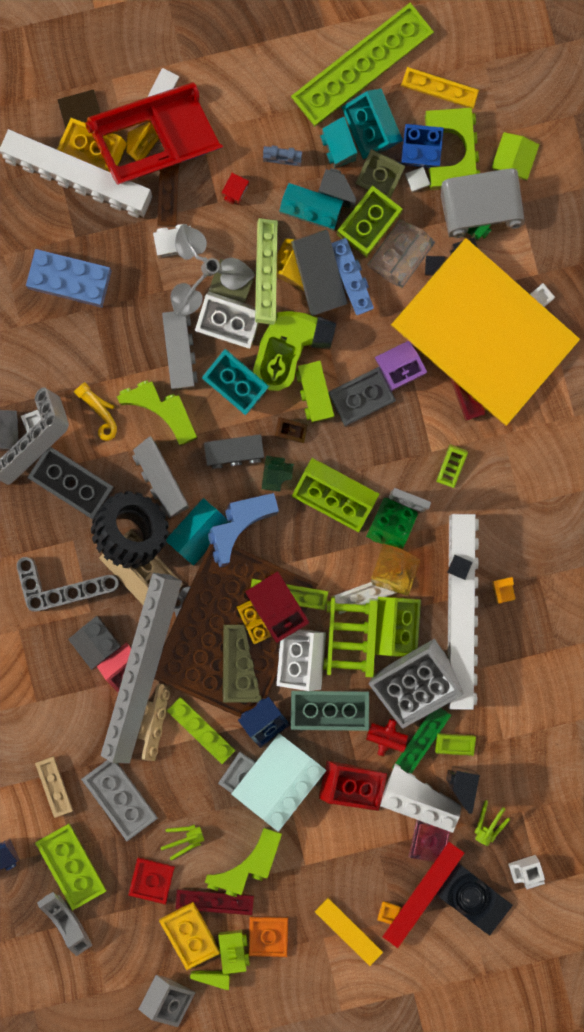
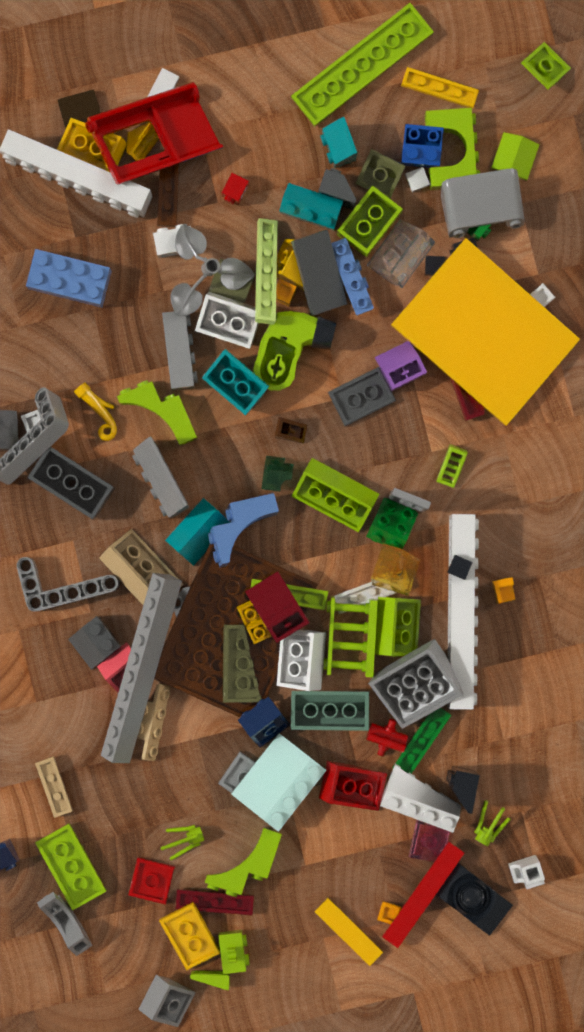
(119, 799): light grey tile -> none
(141, 512): black tyre -> none
(201, 730): lime plate -> none
(234, 451): dark grey brick -> none
(268, 936): orange tile -> none
(282, 156): sand blue plate -> none
(285, 292): none -> light orange panel
(314, 392): lime brick -> none
(372, 122): teal slope -> none
(455, 744): lime tile -> none
(546, 66): none -> lime slope

